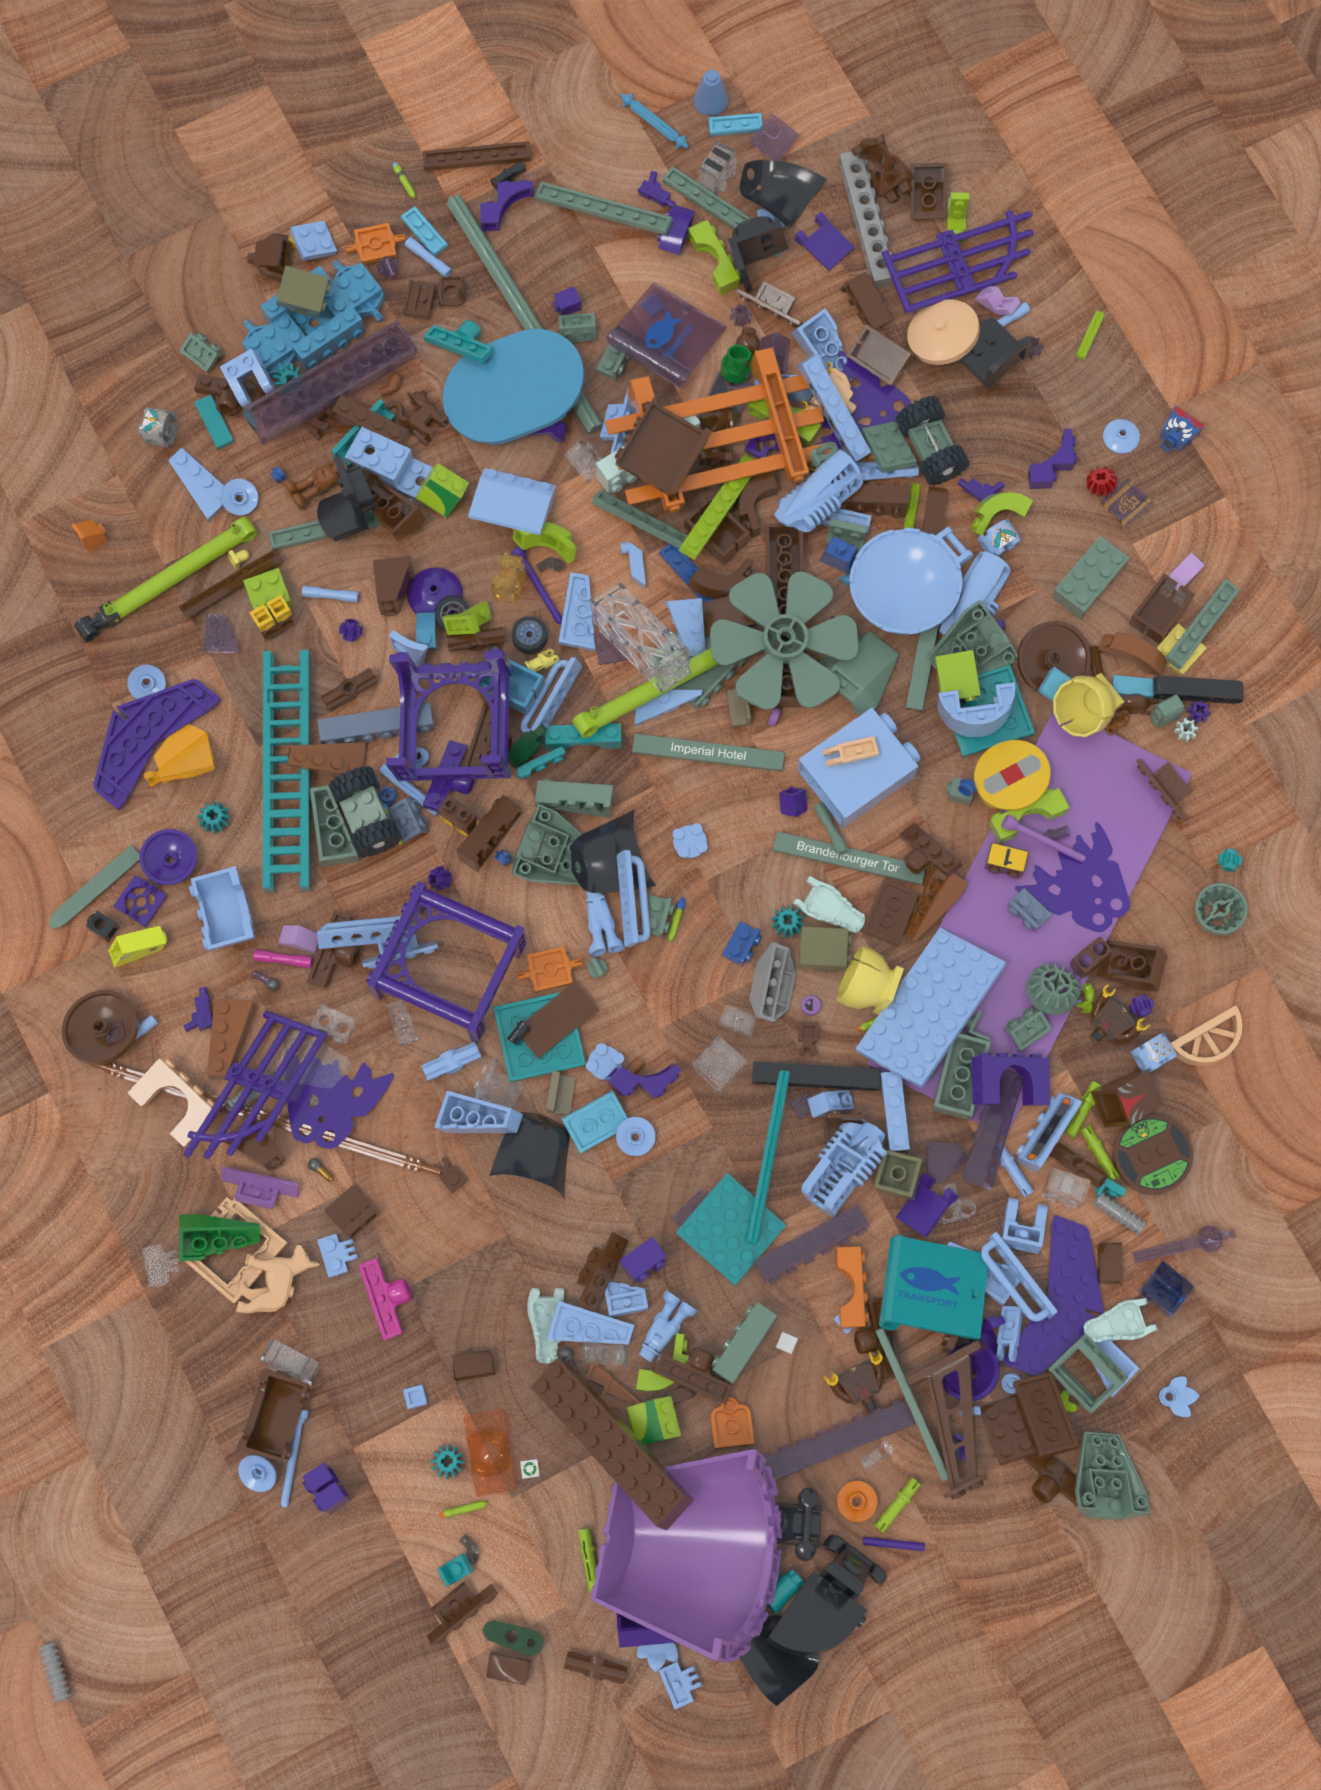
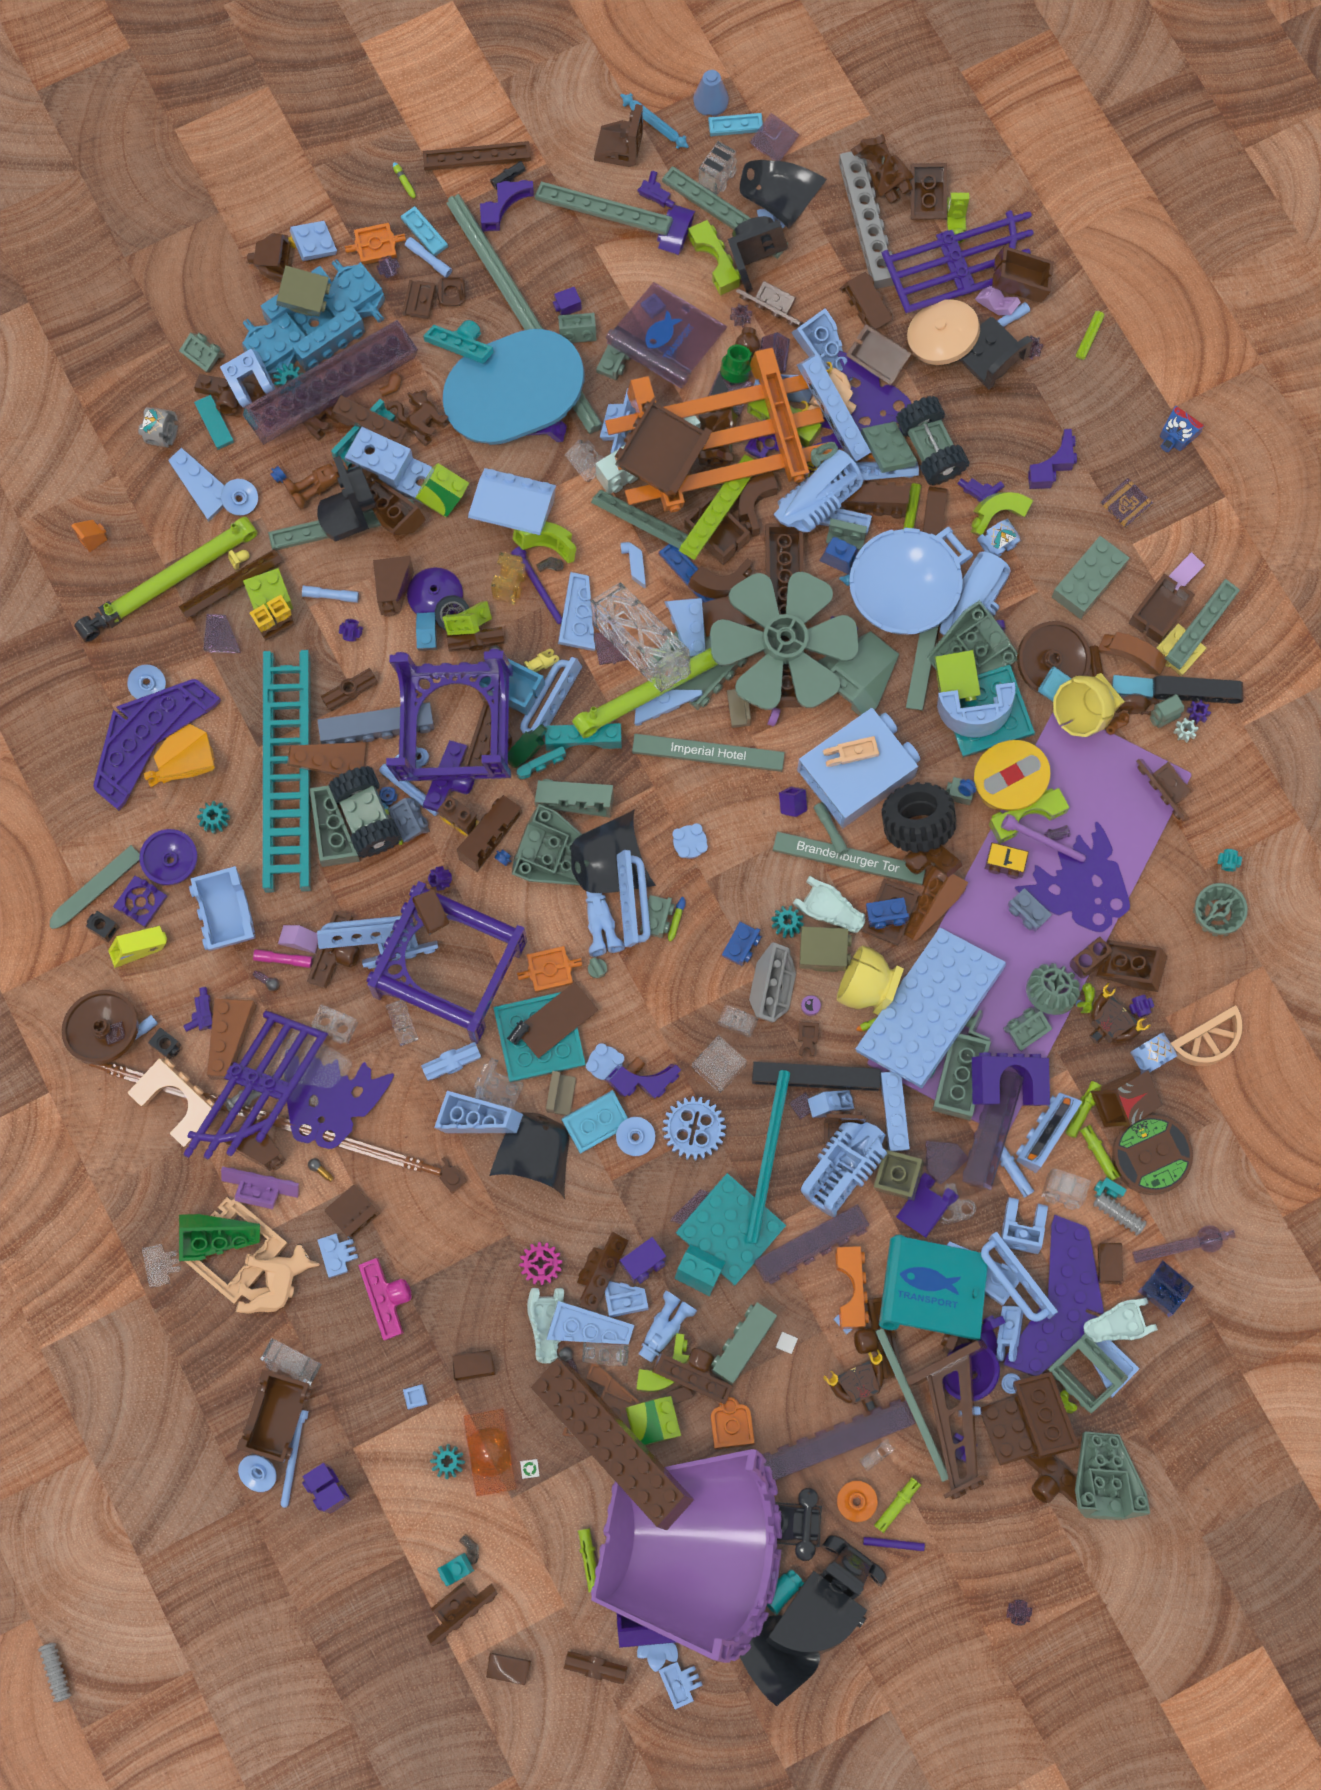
(159, 1038): none -> black brick
(415, 650): light blue plate -> none
(430, 911): none -> reddish brown piece
(447, 1513): lime piece -> none
(496, 1632): dark green piece -> none
(523, 628): wheel -> none
(531, 1264): none -> dark pink gear
(621, 140): none -> reddish brown bracket
(677, 1124): none -> light blue gear
(699, 1270): none -> teal slope
(826, 243): dark purple flag -> none
(886, 913): none -> blue bracket
(920, 833): none -> black tyre
(1019, 1612): none -> clear purple gear
(1022, 274): none -> reddish brown piece
(1069, 1159): reddish brown piece -> none
(1101, 481): red gear -> none
(1118, 443): light blue dish -> none
(1181, 1397): light blue plate -> none

